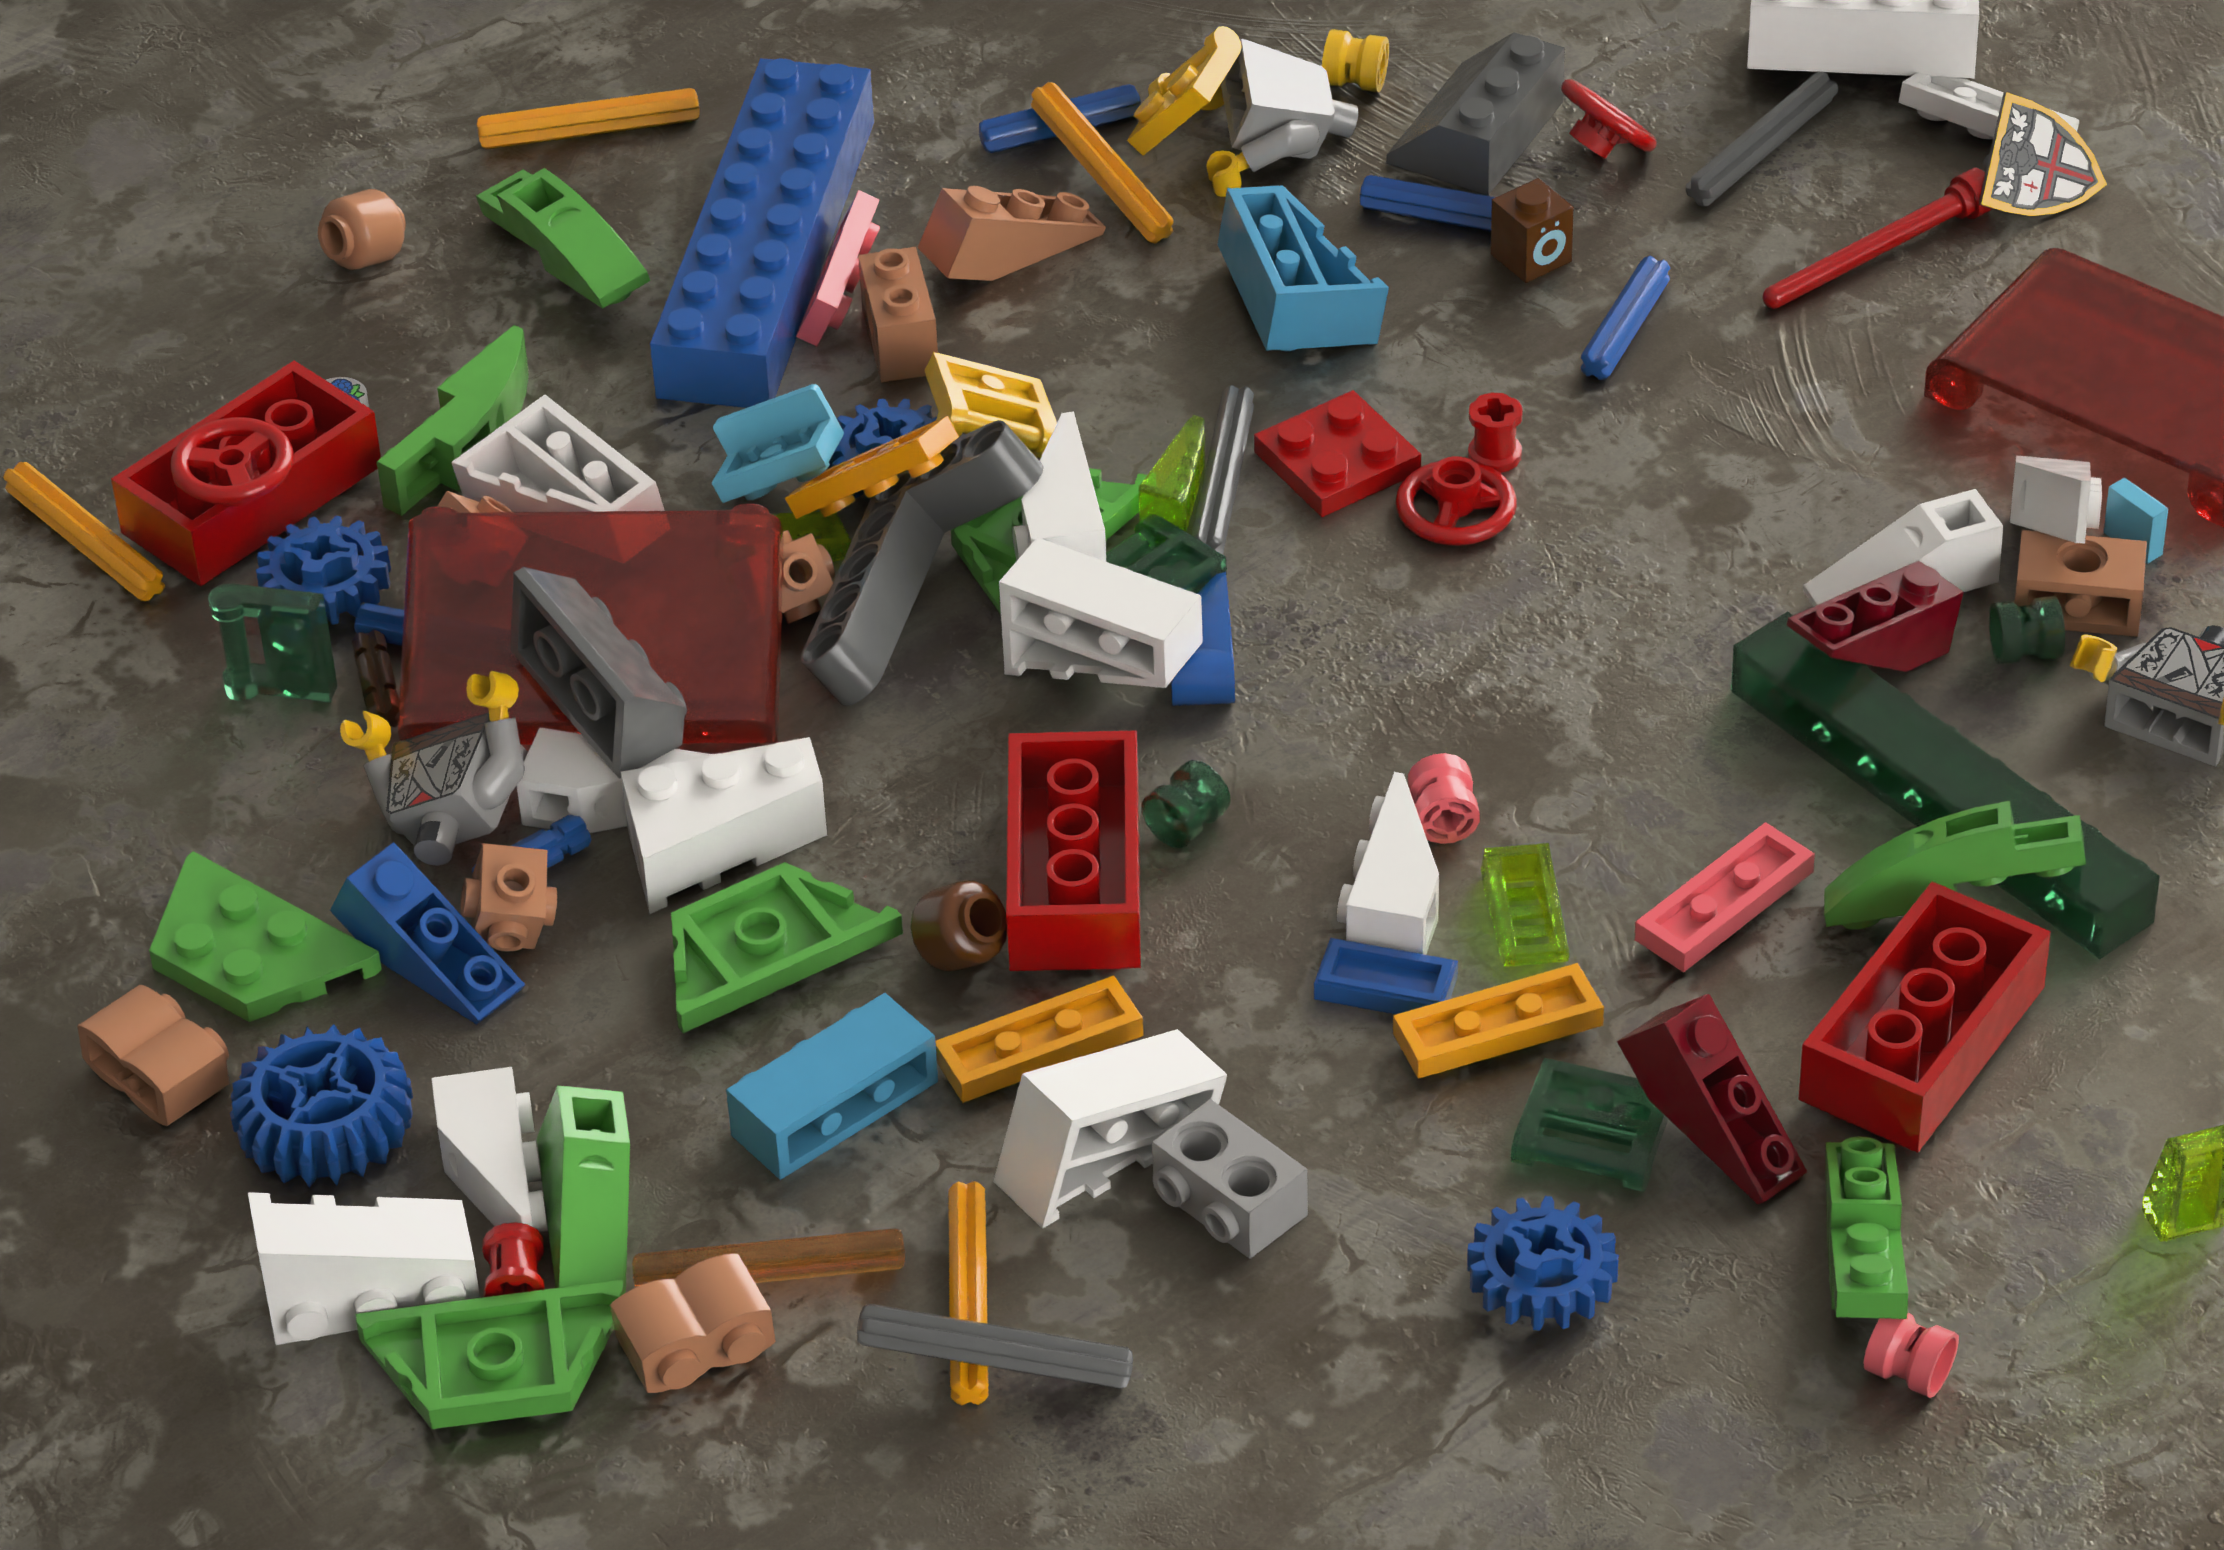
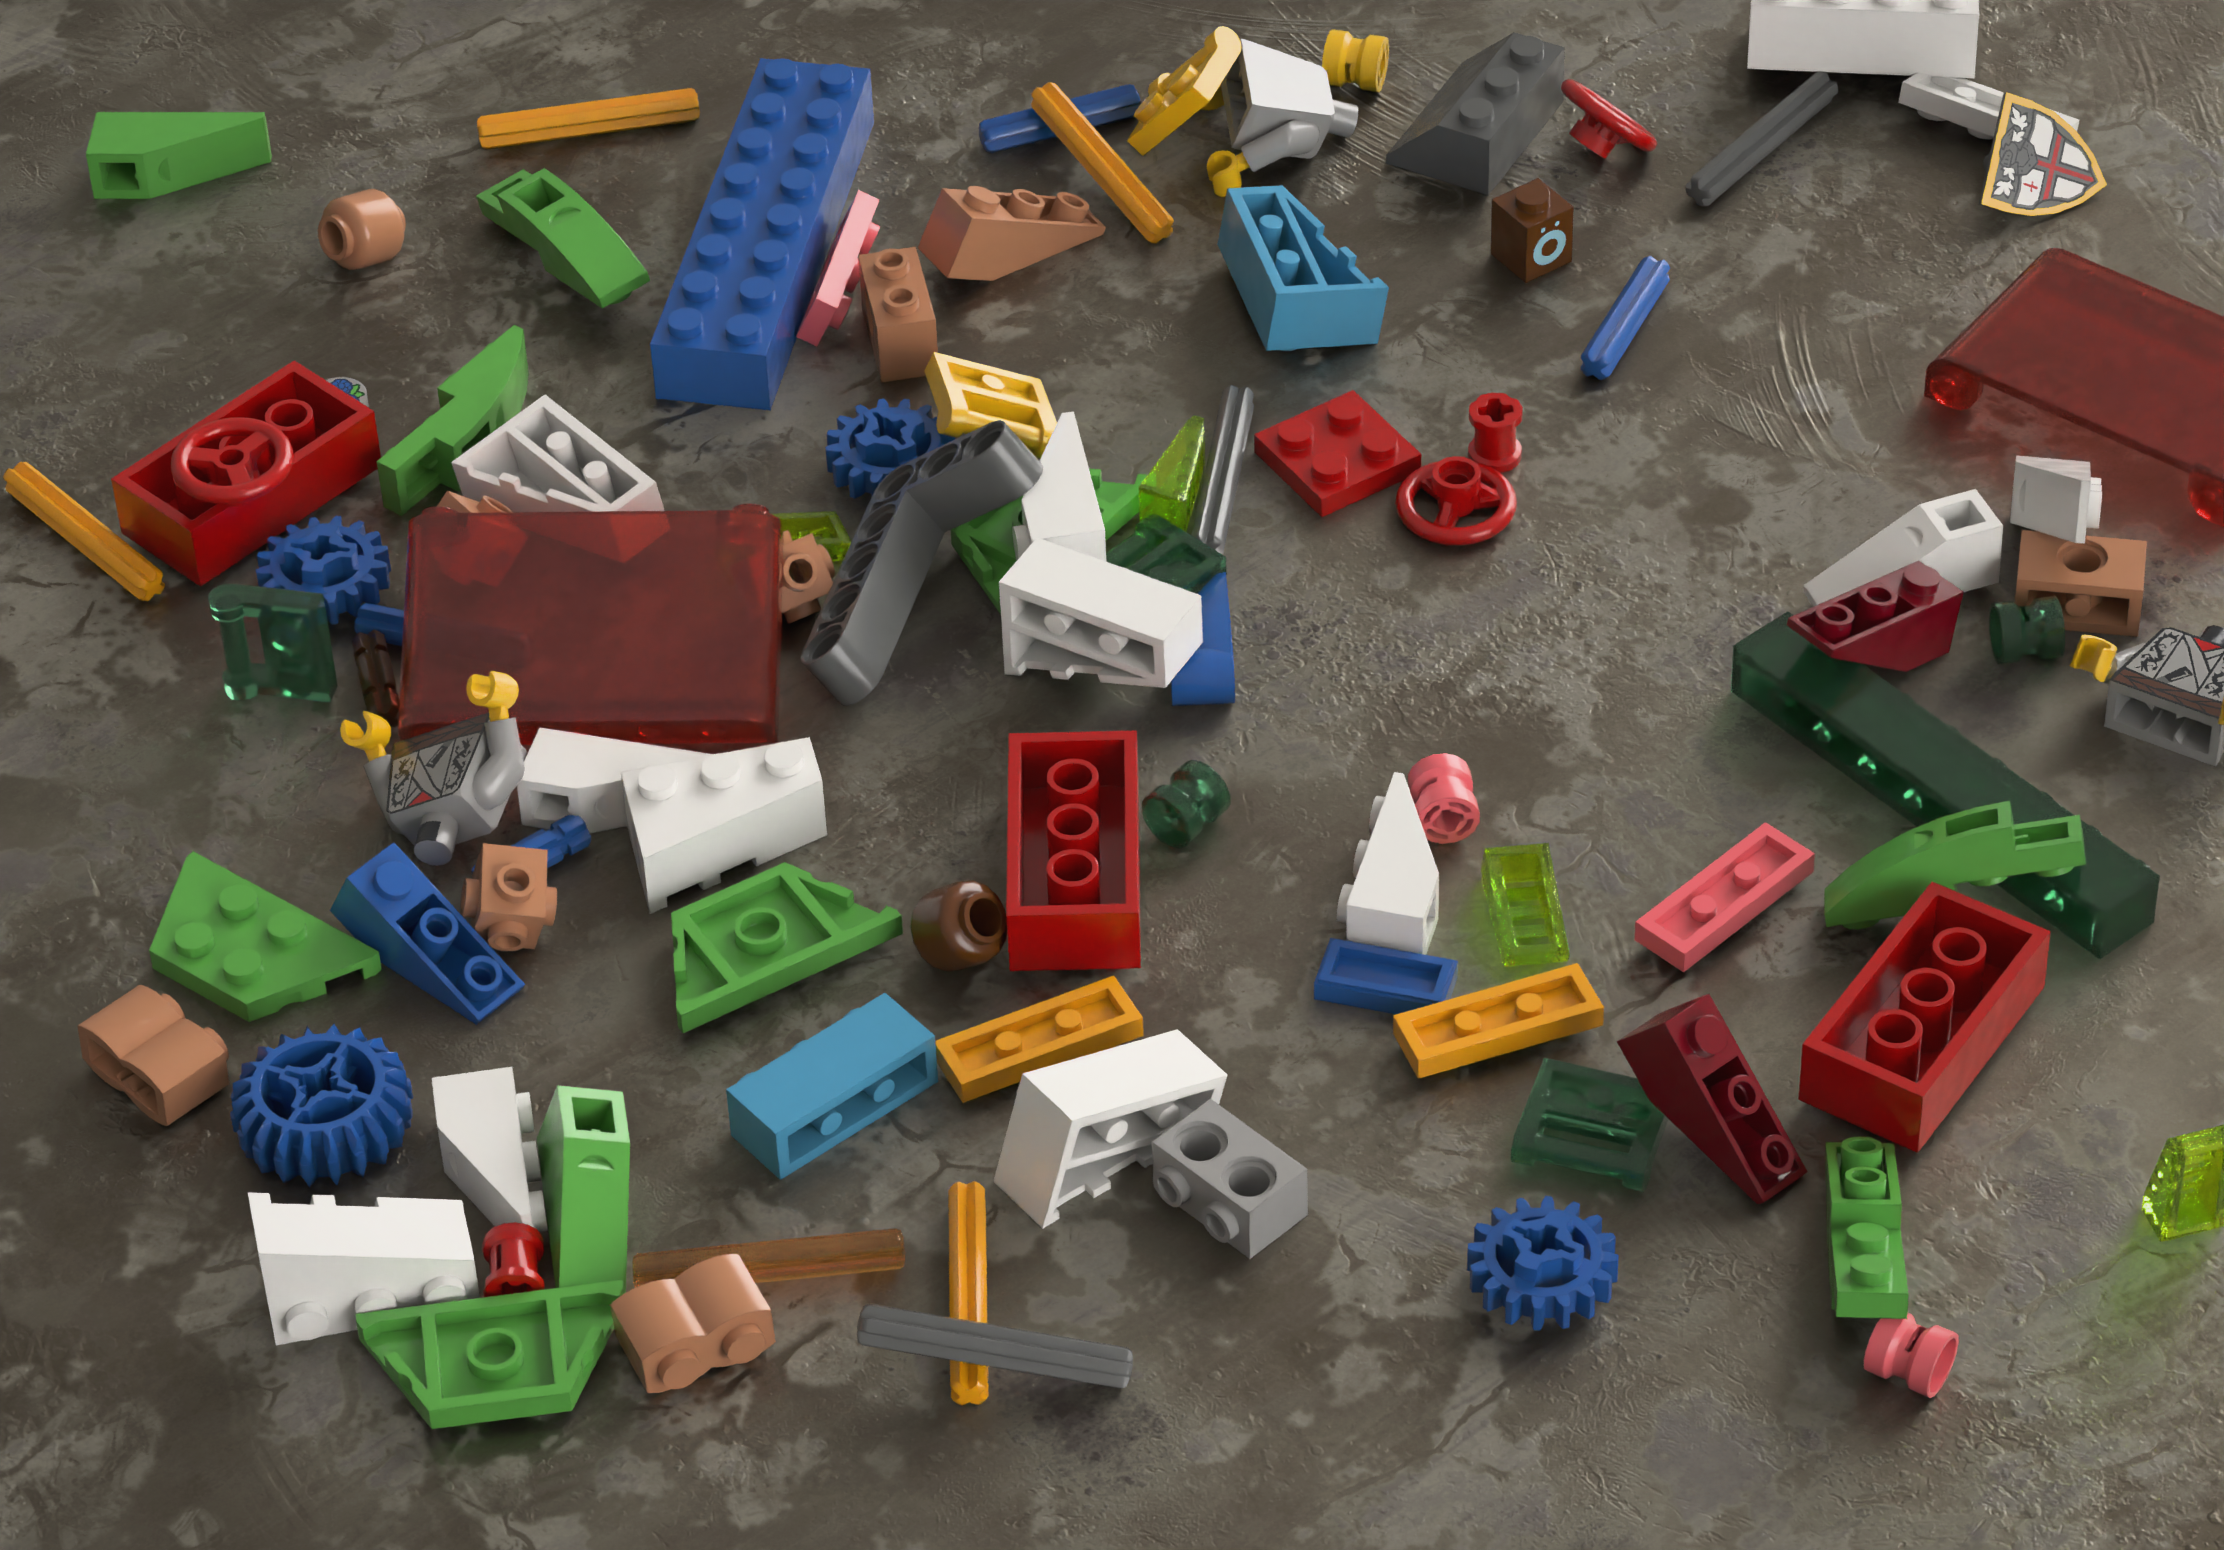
(169, 151): none -> bright green slope
(593, 671): dark grey slope -> none
(775, 443): medium azure bracket -> none
(874, 470): light orange plate -> none
(1426, 202): blue axle -> none
(1959, 200): red piece -> none
(2136, 516): medium azure tile -> none

